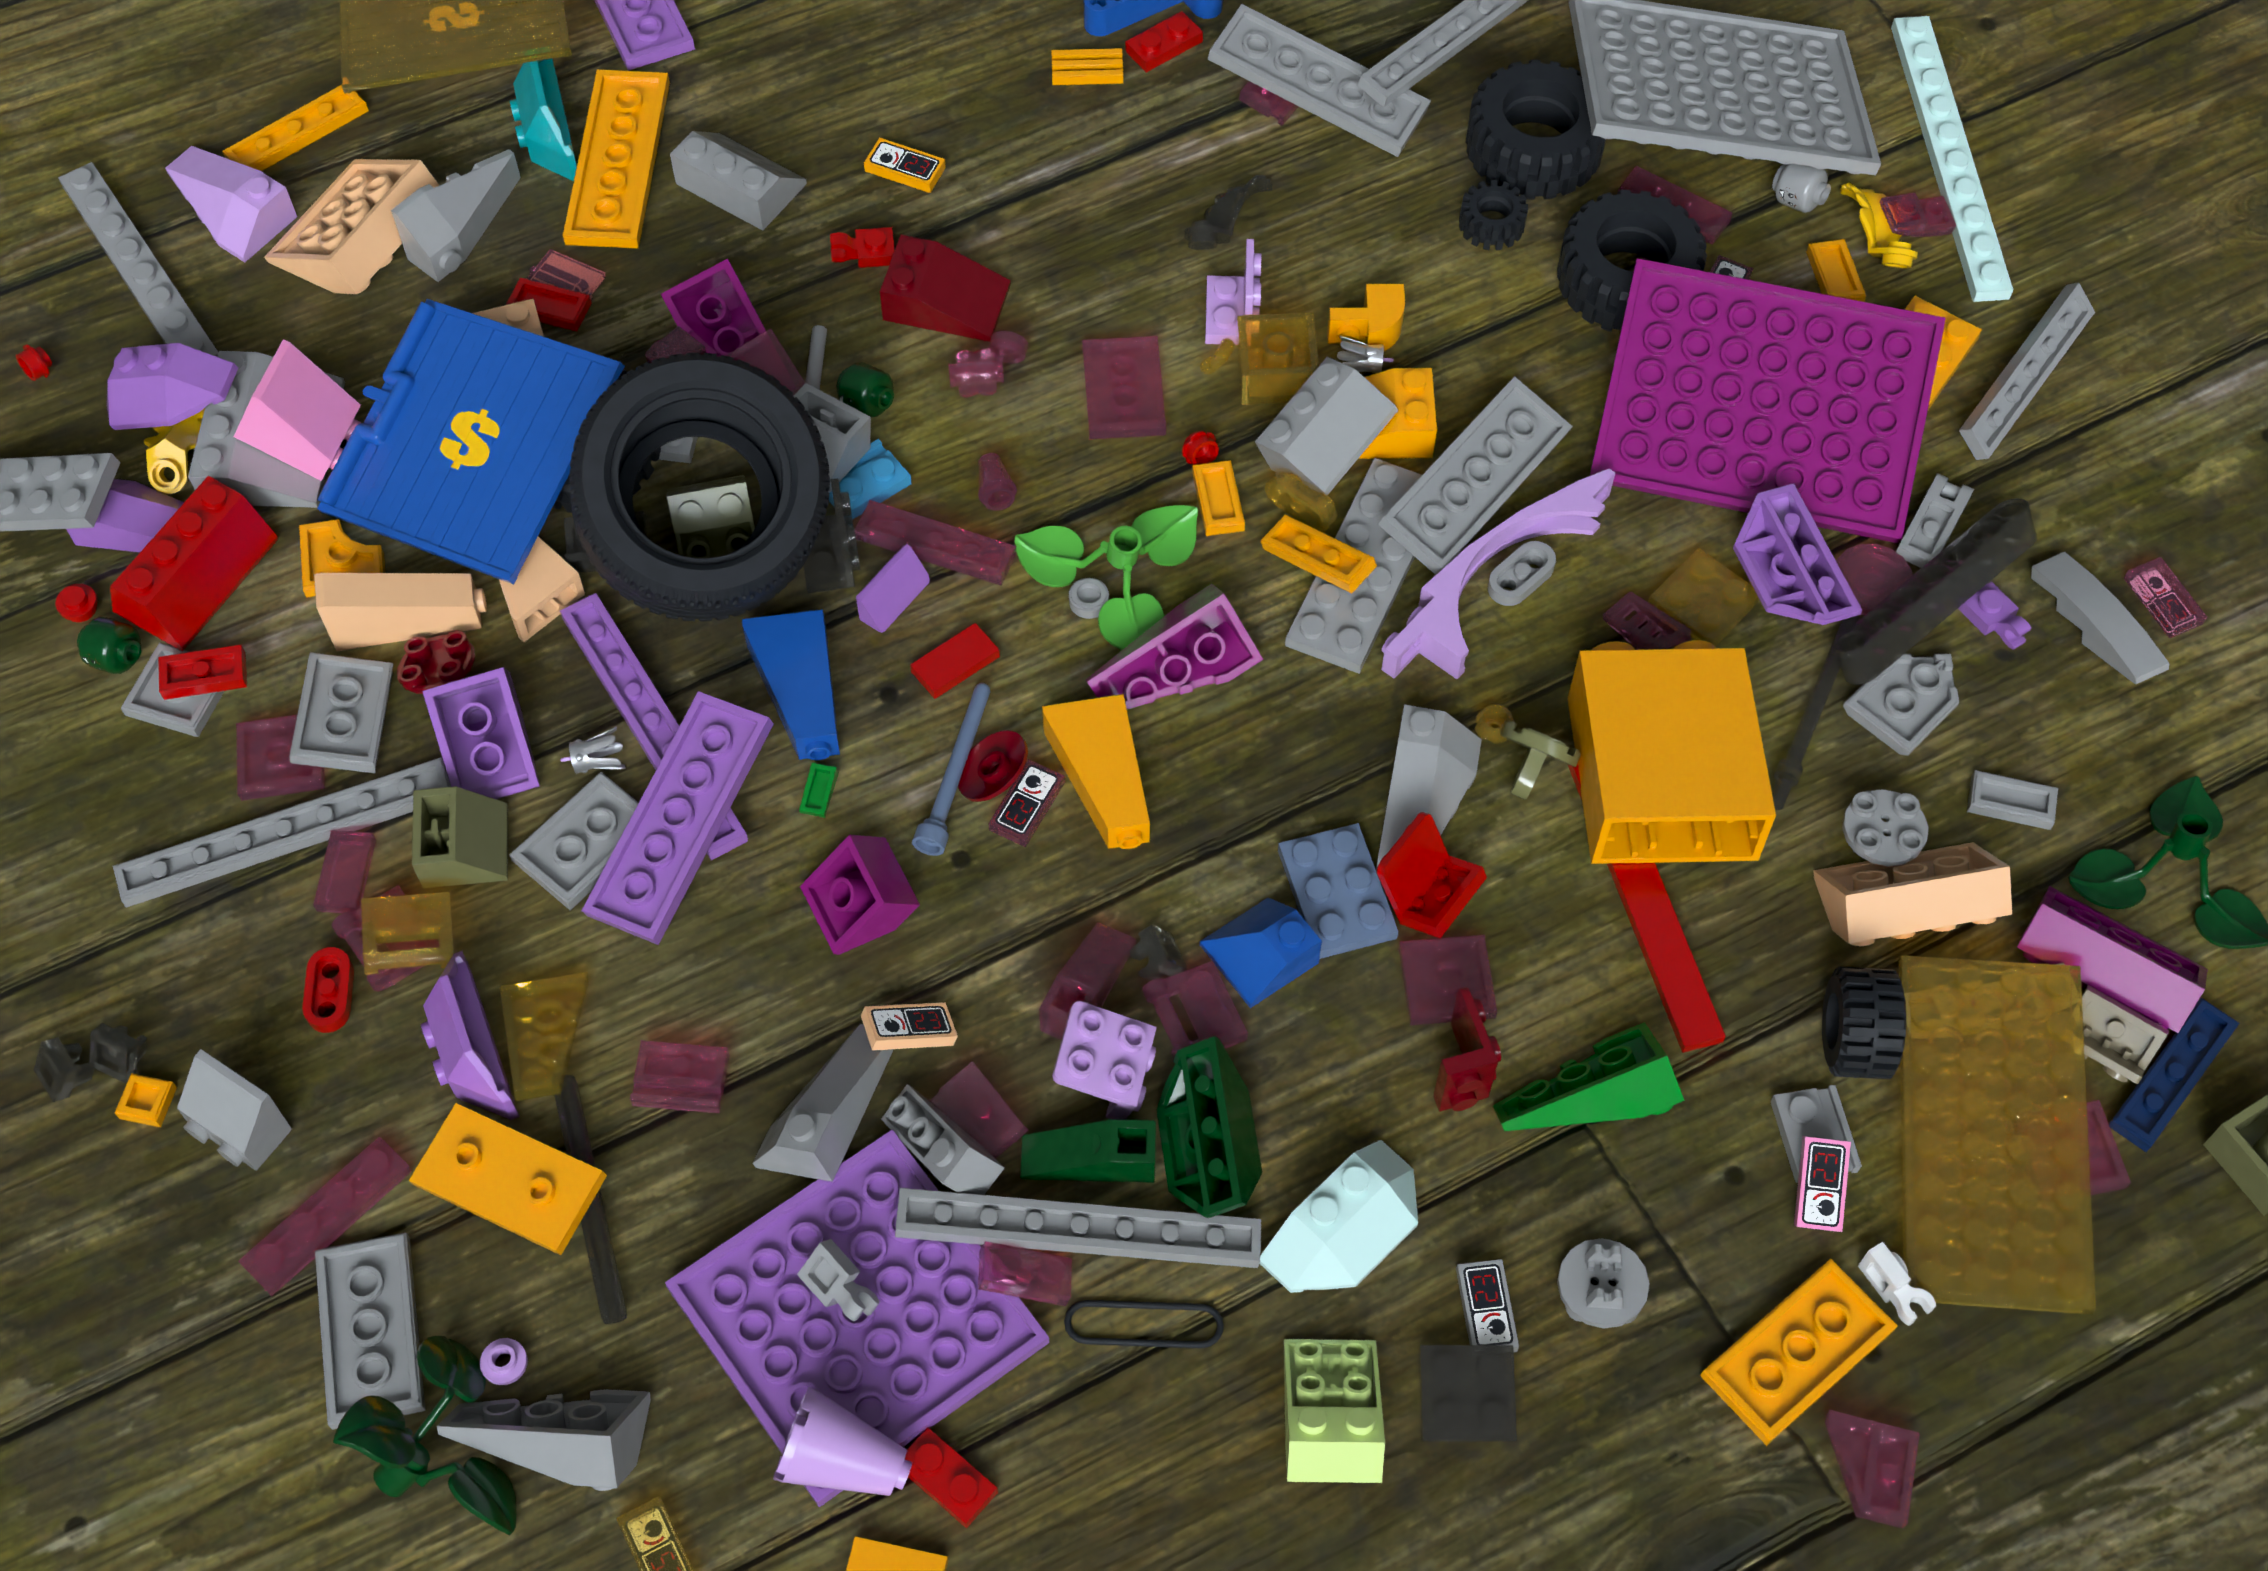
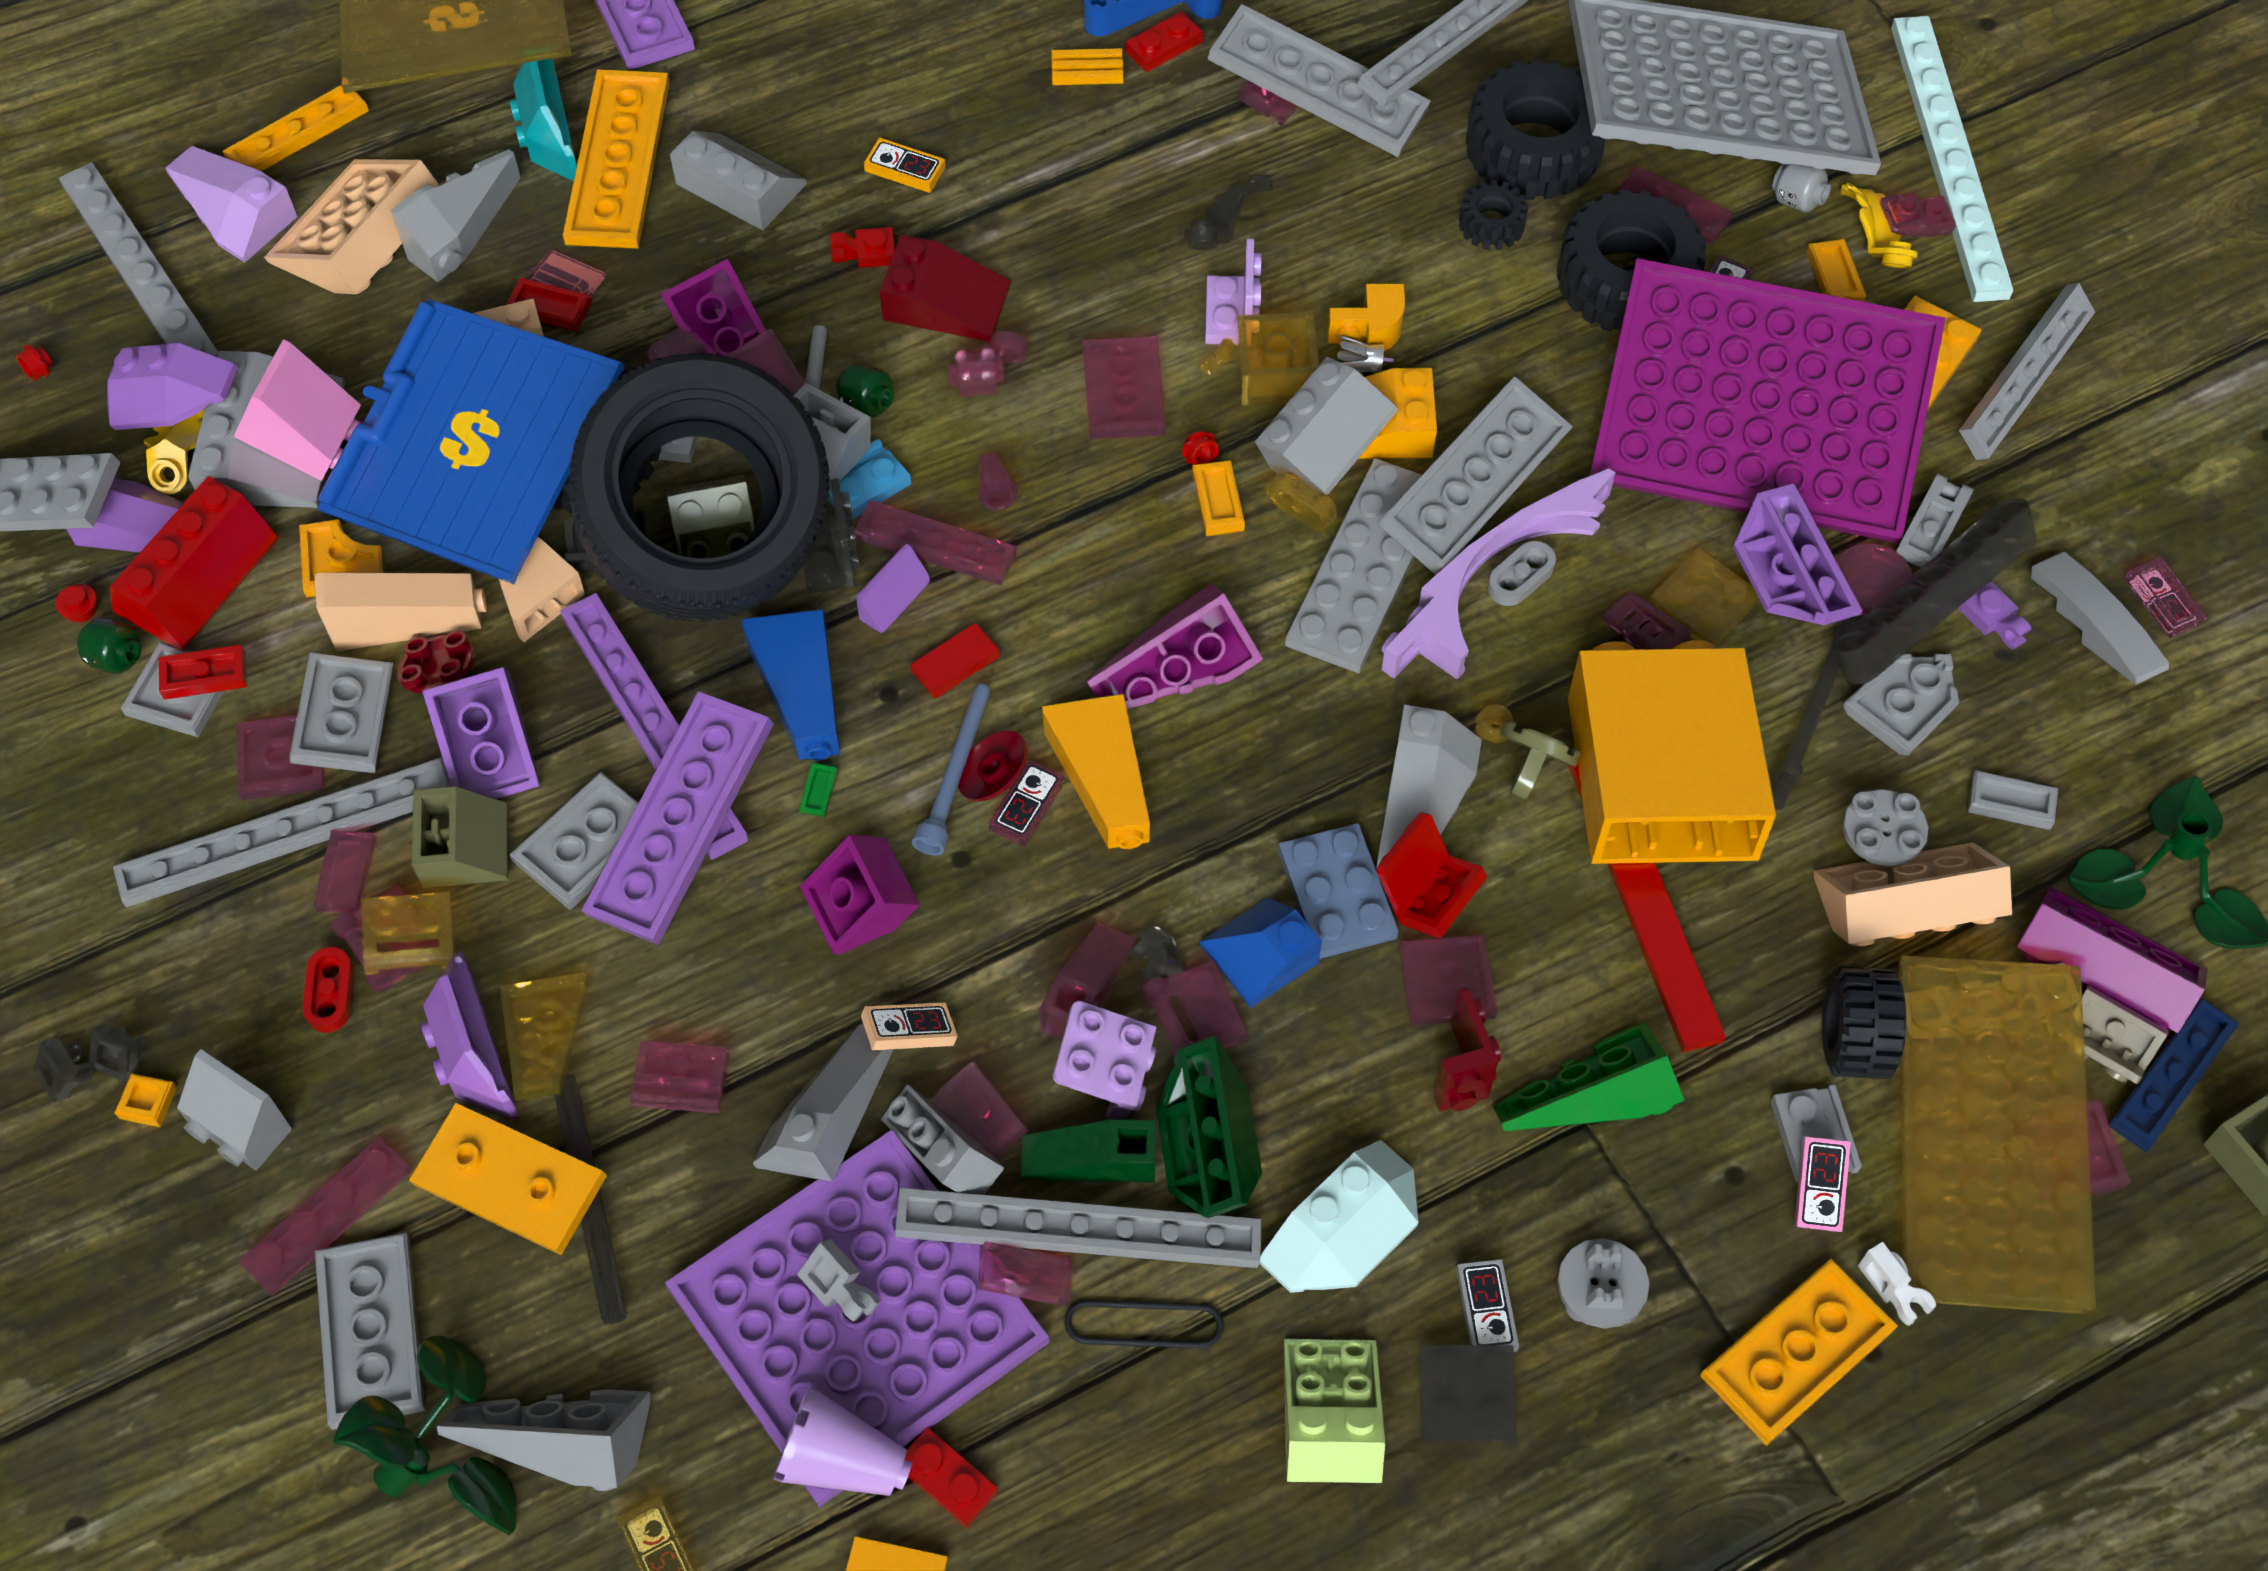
(508, 1373): lavender plate -> none
(588, 753): flat silver piece -> none
(1088, 597): light grey tile -> none
(1163, 532): bright green plant -> none
(1318, 553): light orange tile -> none
(1875, 1466): clear pink wing -> none

